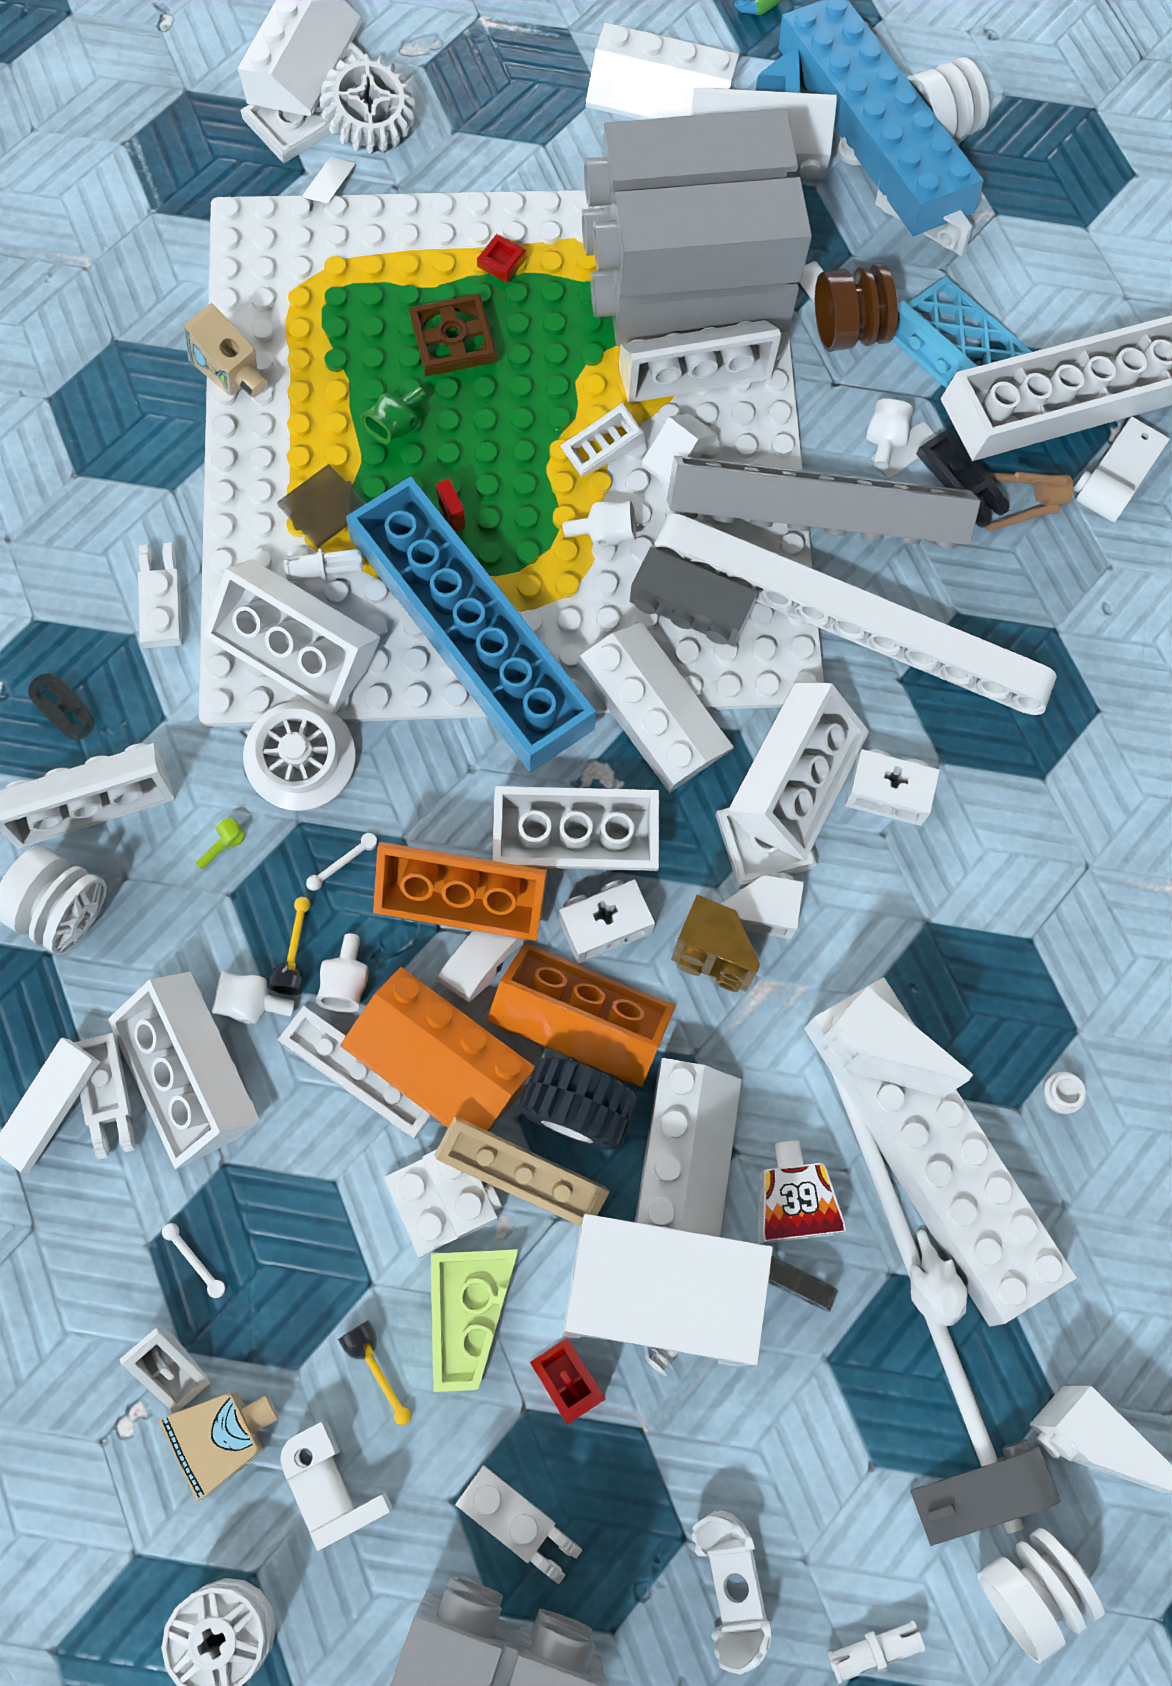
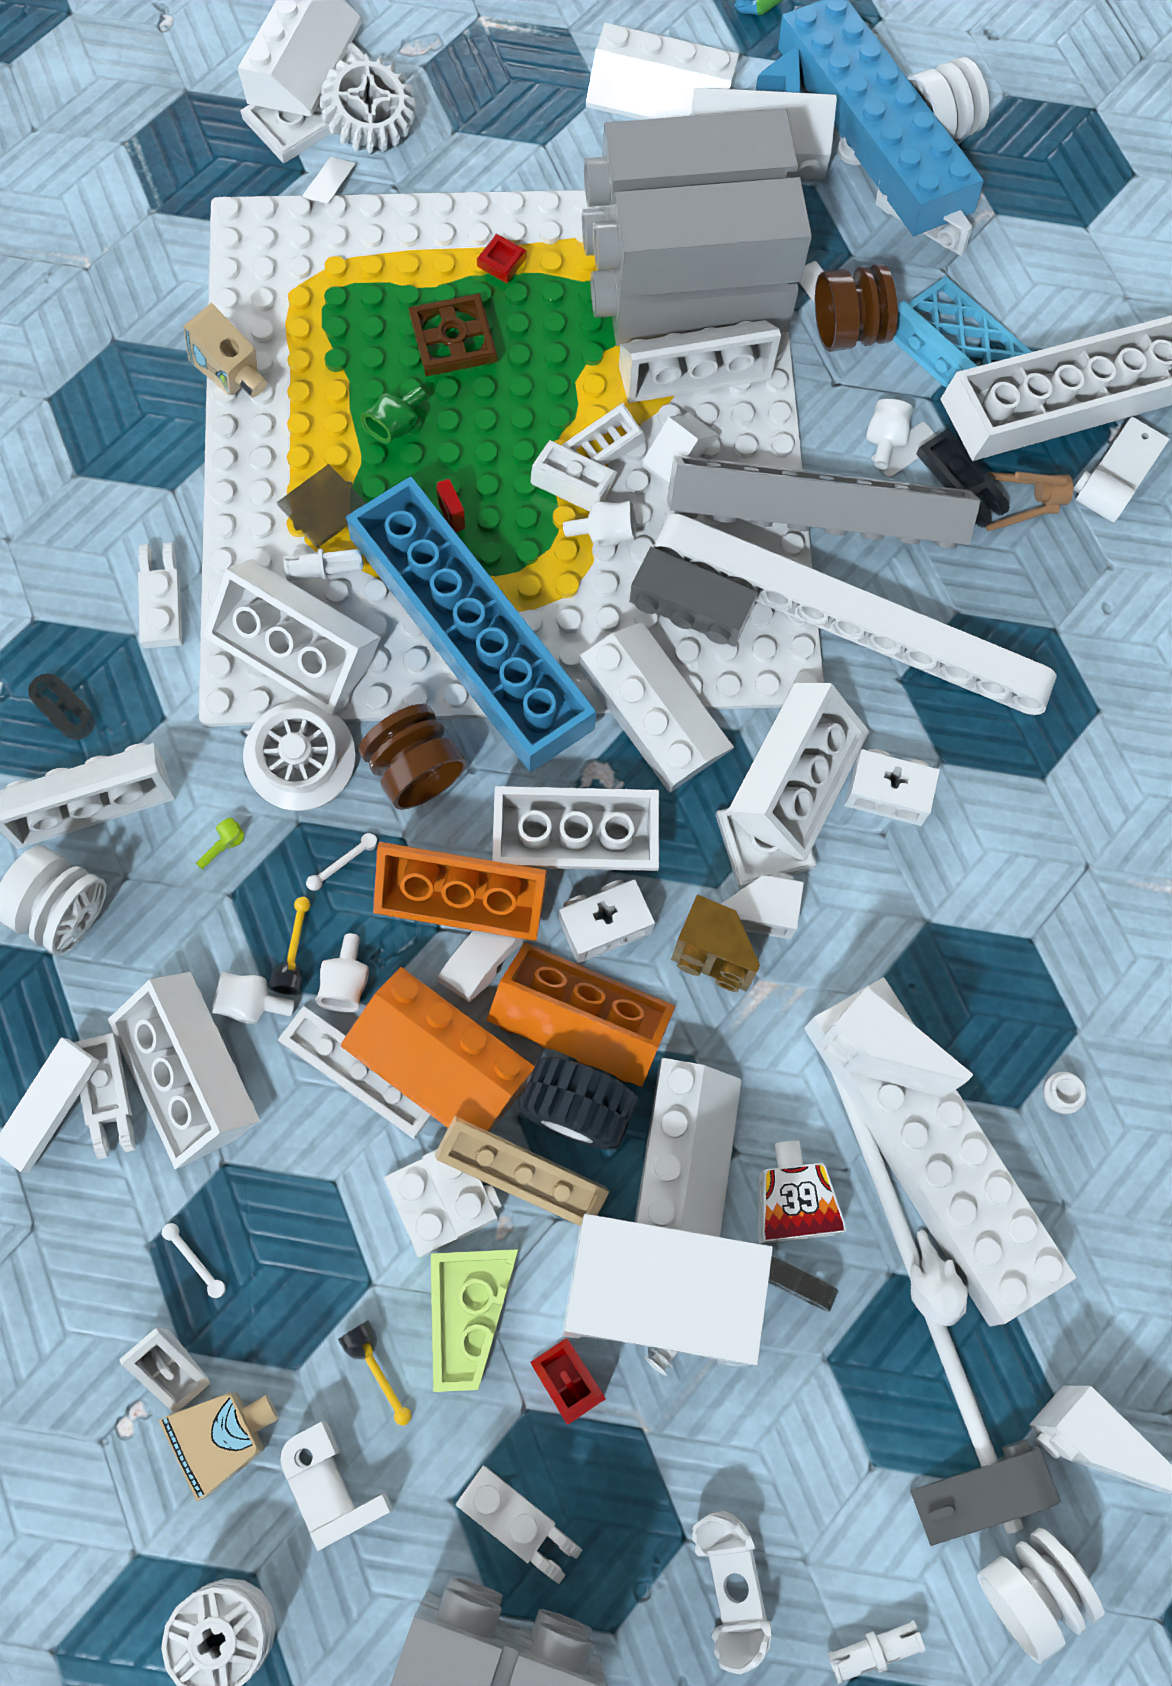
(412, 756): none -> reddish brown wheel
(571, 476): none -> white slope

